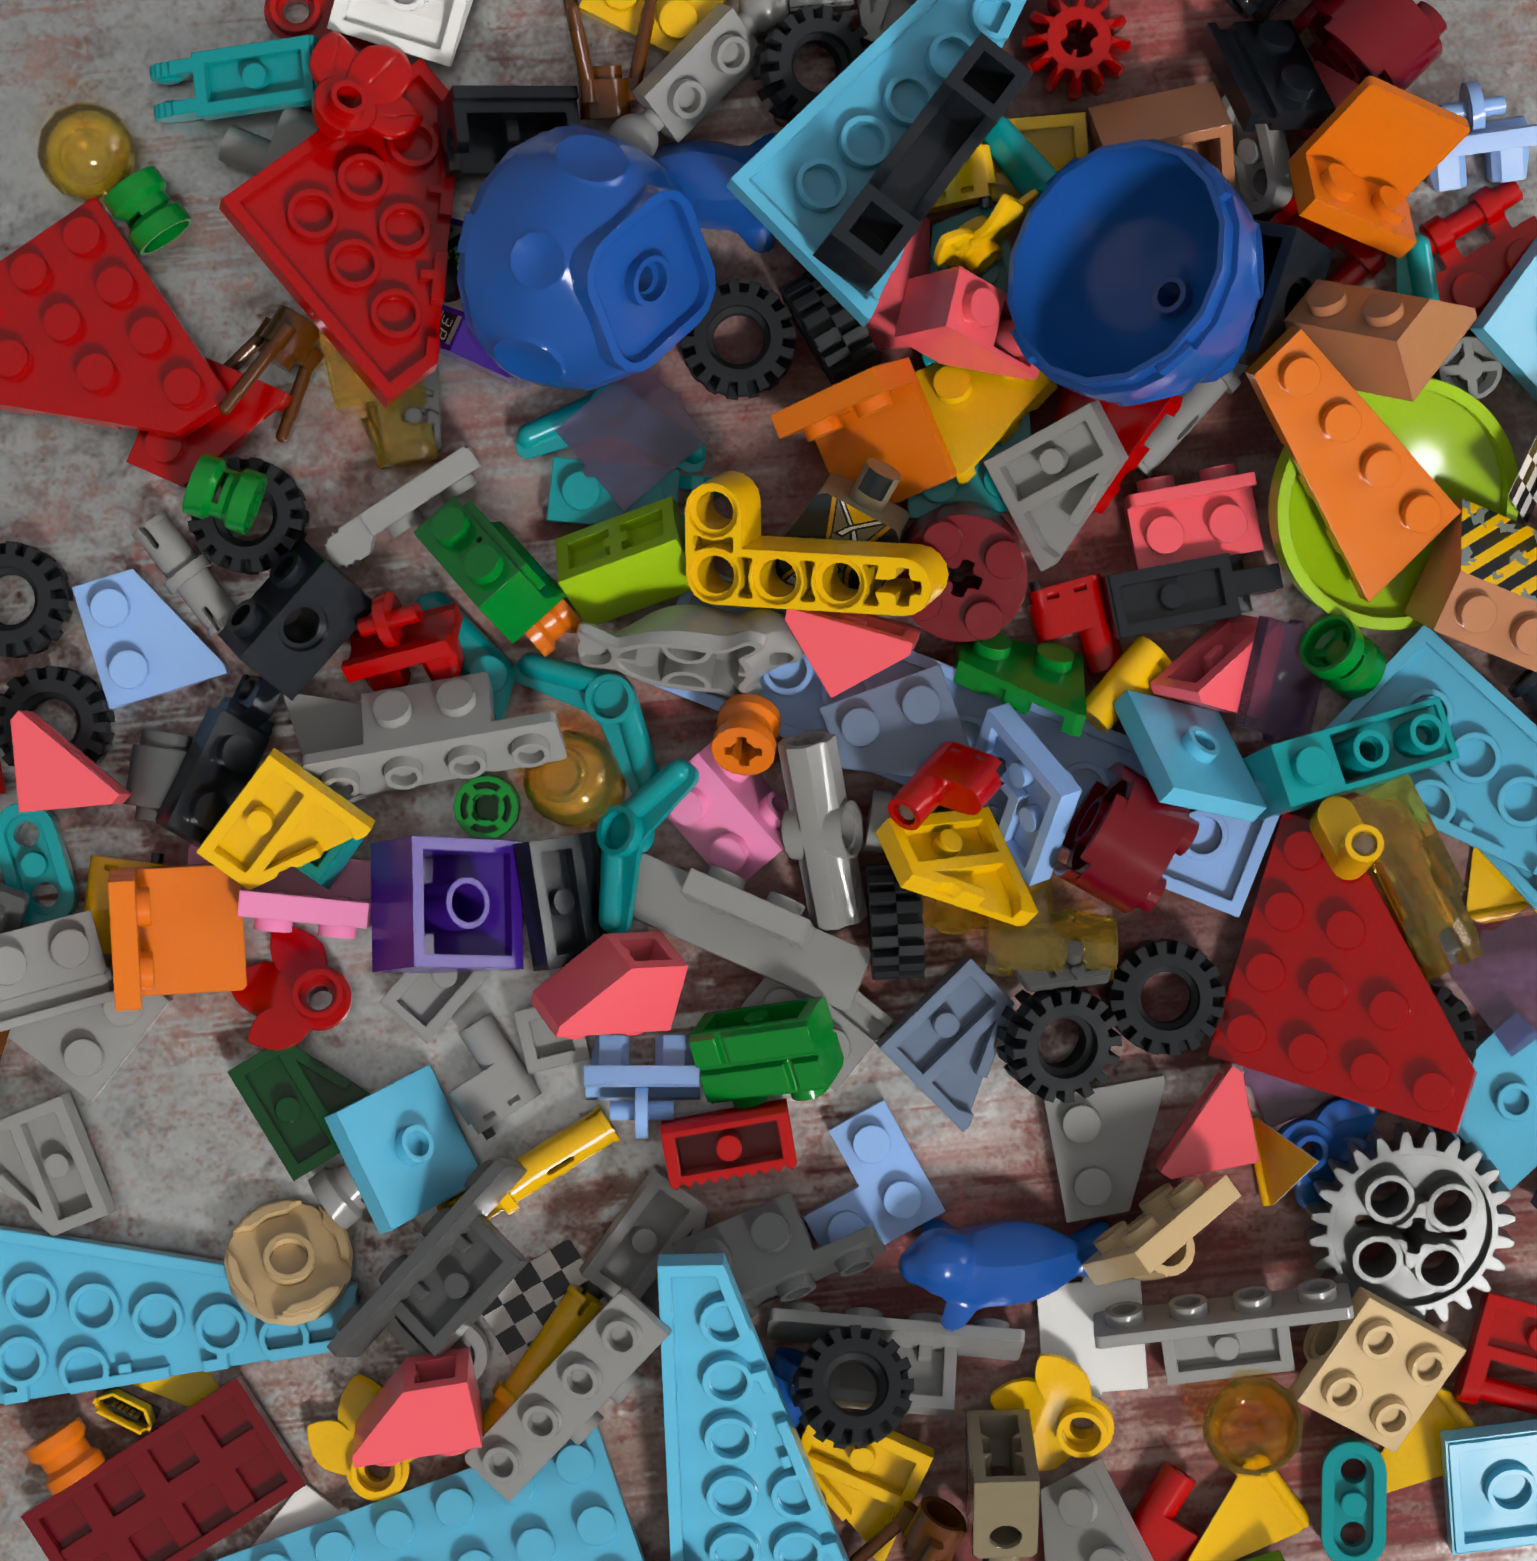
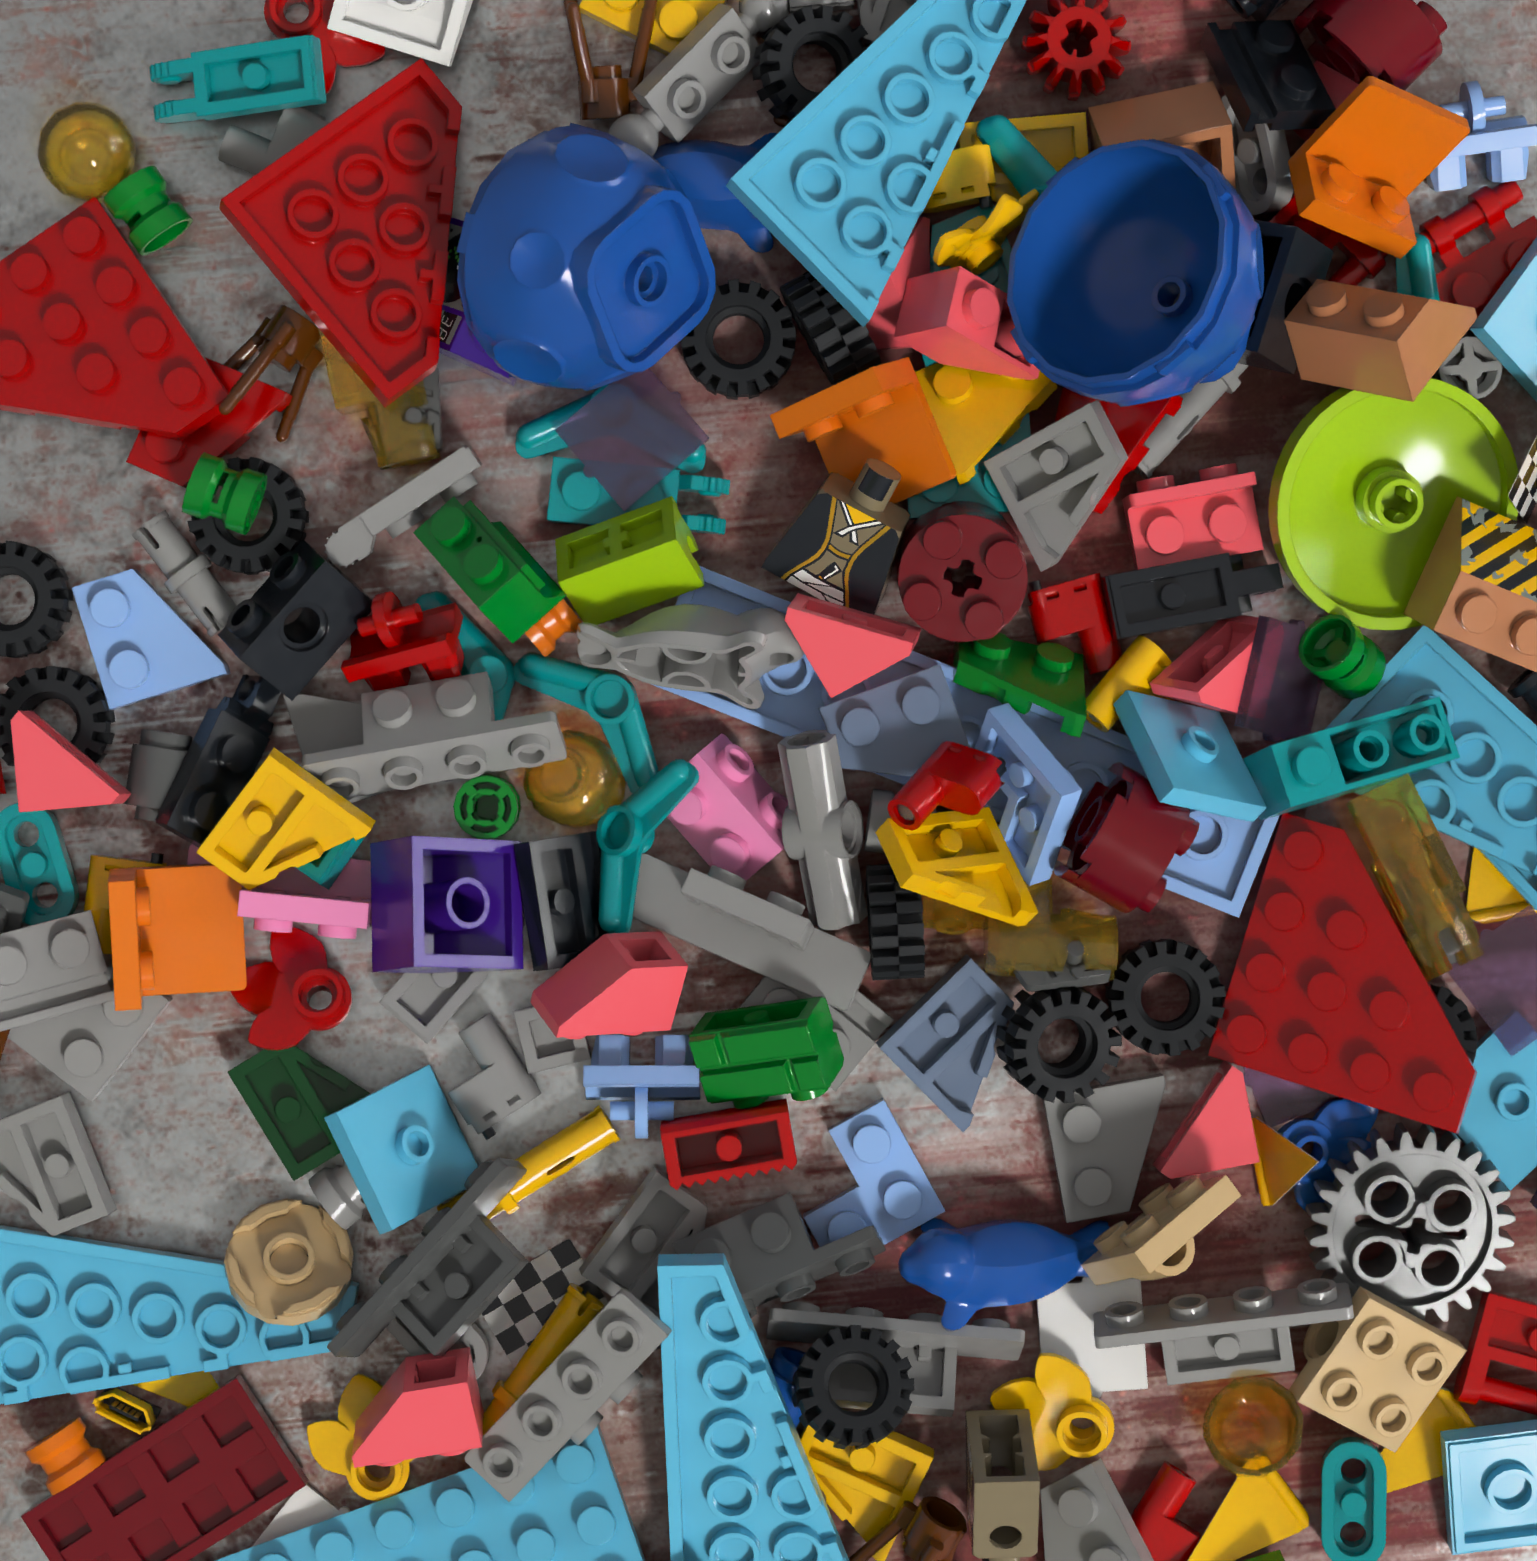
(364, 82): red plate -> none
(488, 120): black hinge -> none
(746, 734): orange wheel -> none
(812, 559): yellow beam -> none
(922, 164): black arch -> none
(1344, 839): yellow piece -> none
(1361, 477): orange wing -> none

